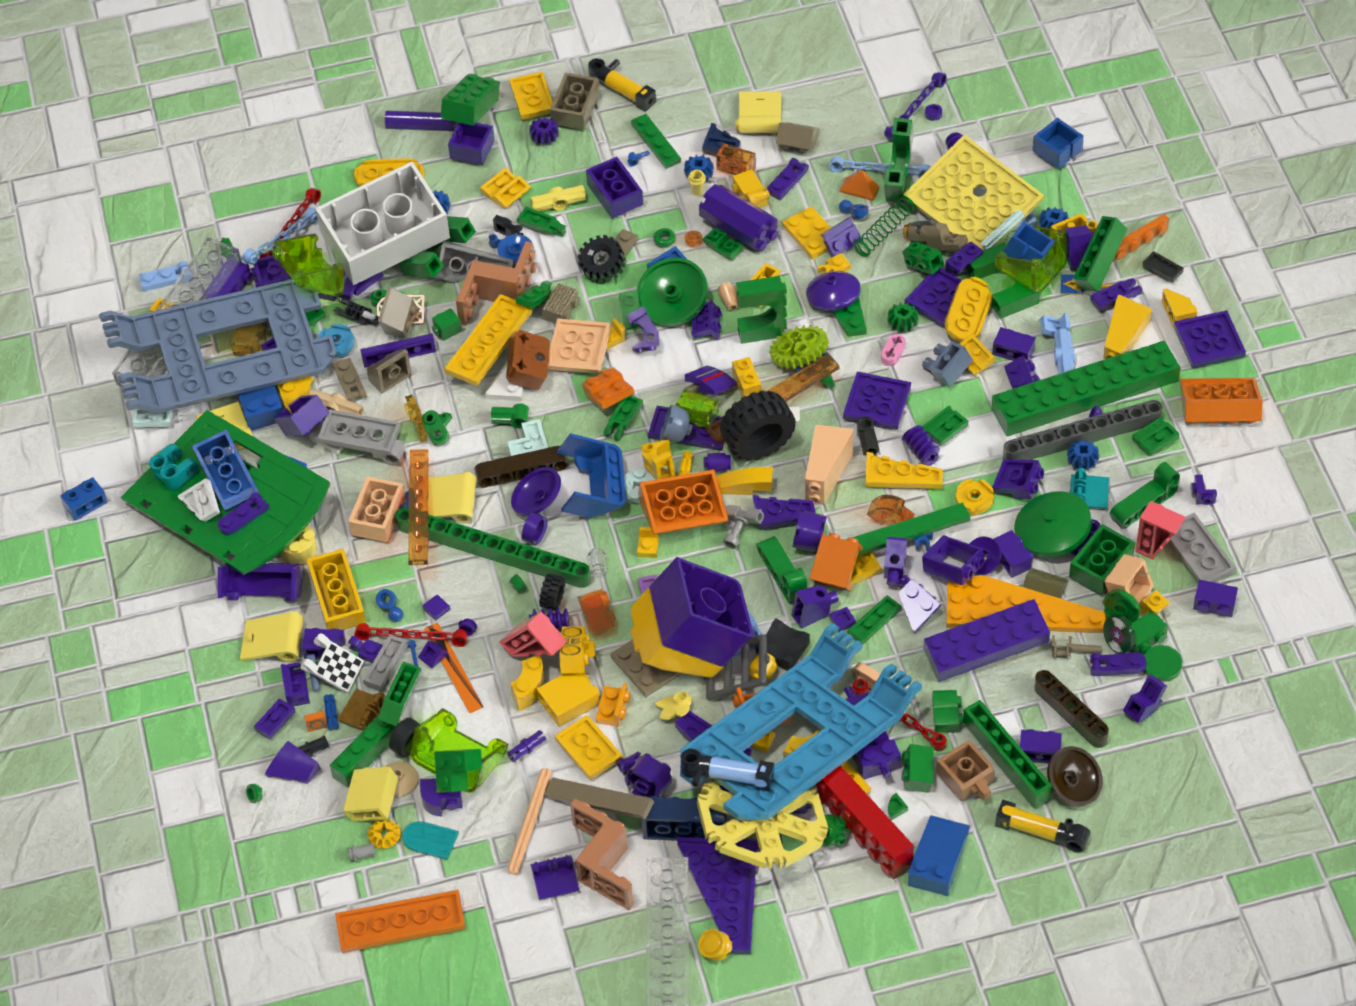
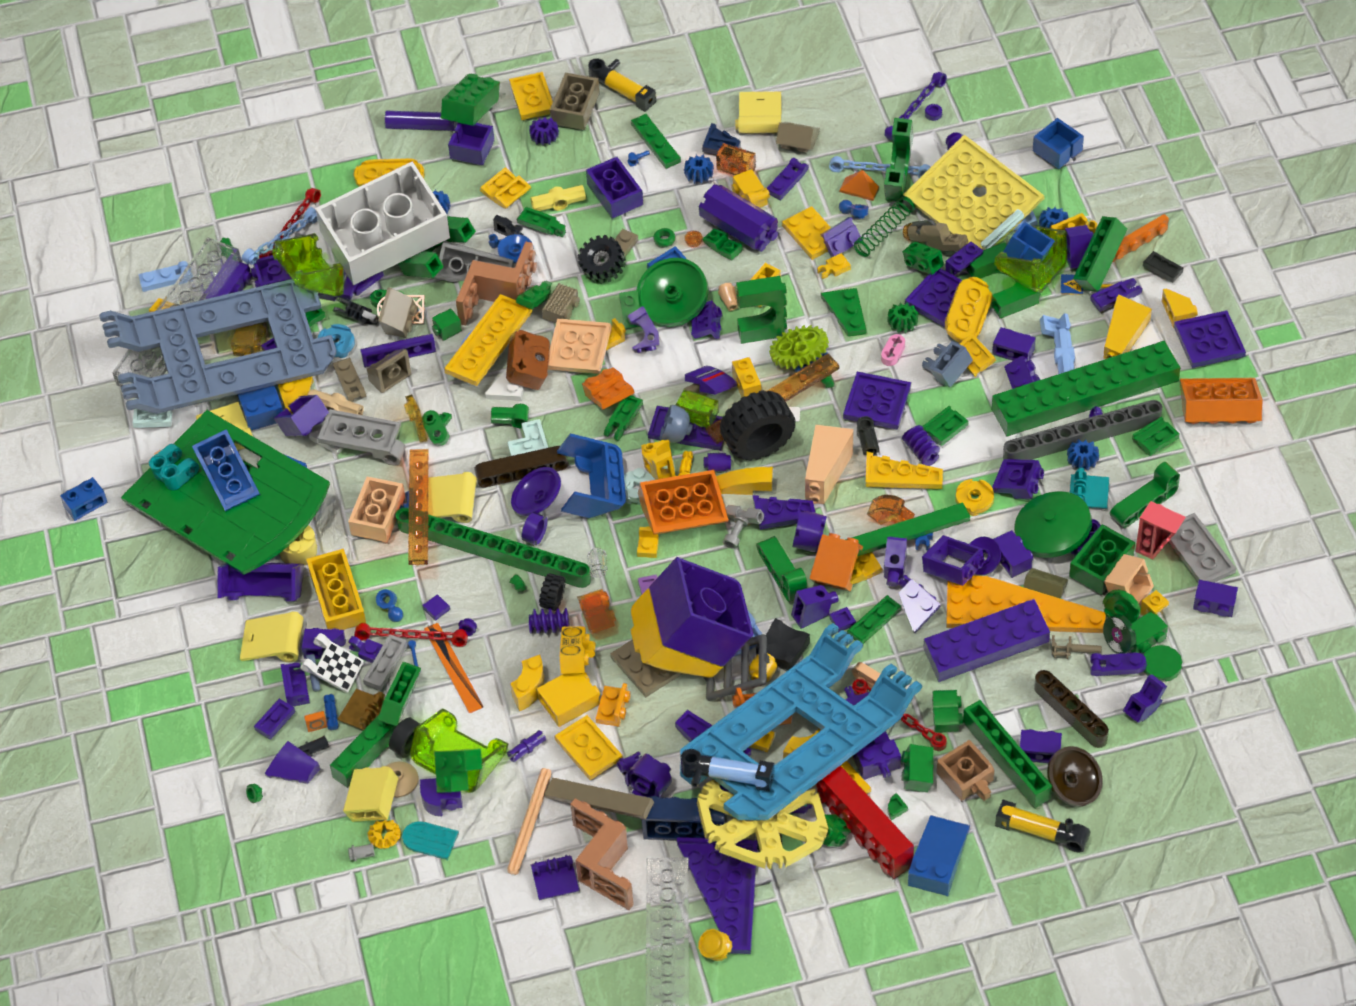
(201, 500): white wing -> none
(243, 514): dark purple plate -> none
(400, 921): orange plate -> none
(432, 653): dark purple slope -> none
(533, 637): coral wedge -> none
(674, 706): light yellow plate -> none
(697, 181): light yellow cone -> none
(833, 290): dark purple dish -> none
(1201, 495): dark purple bracket -> none

